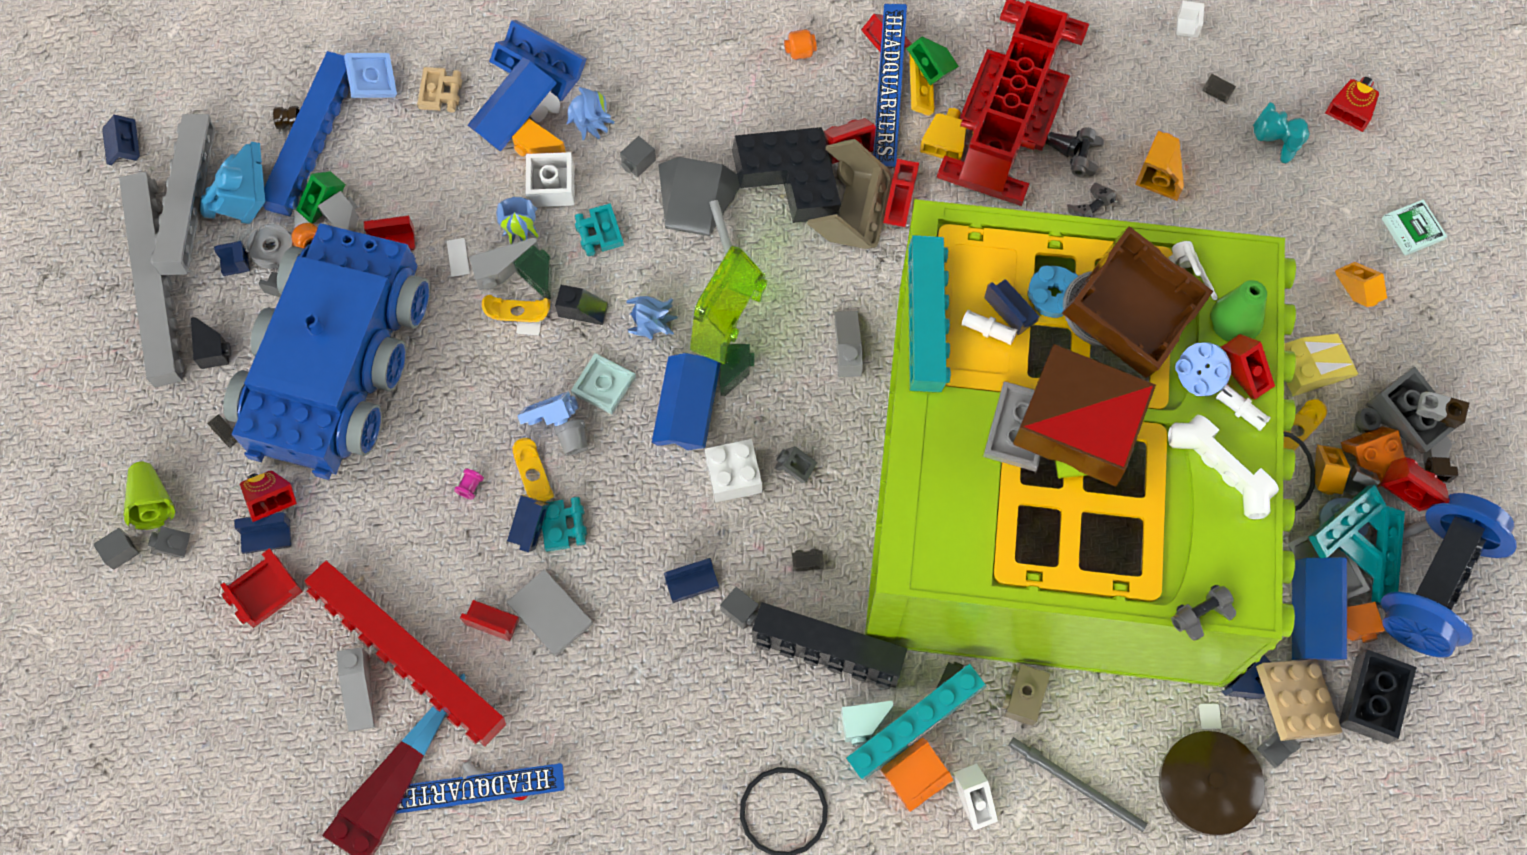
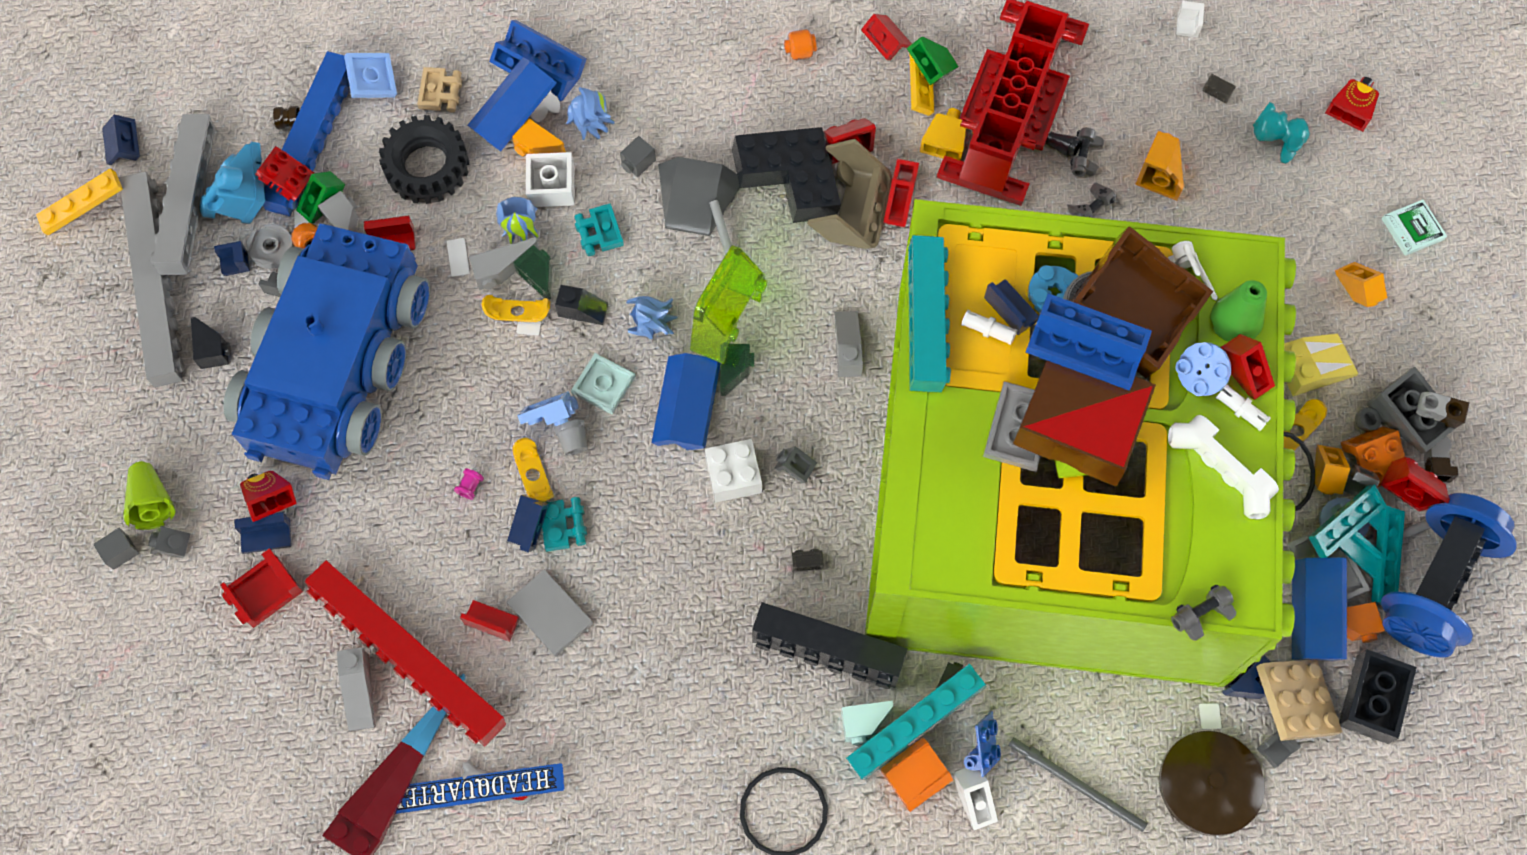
(79, 201): none -> yellow plate
(223, 430): clear smoke piece -> none
(285, 173): none -> red hinge
(419, 135): none -> black tyre
(691, 580): dark blue panel -> none
(740, 608): dark grey brick -> none
(890, 84): sticker -> none
(987, 751): none -> blue hinge
(1026, 694): dark tan brick -> none
(1088, 341): none -> blue slope

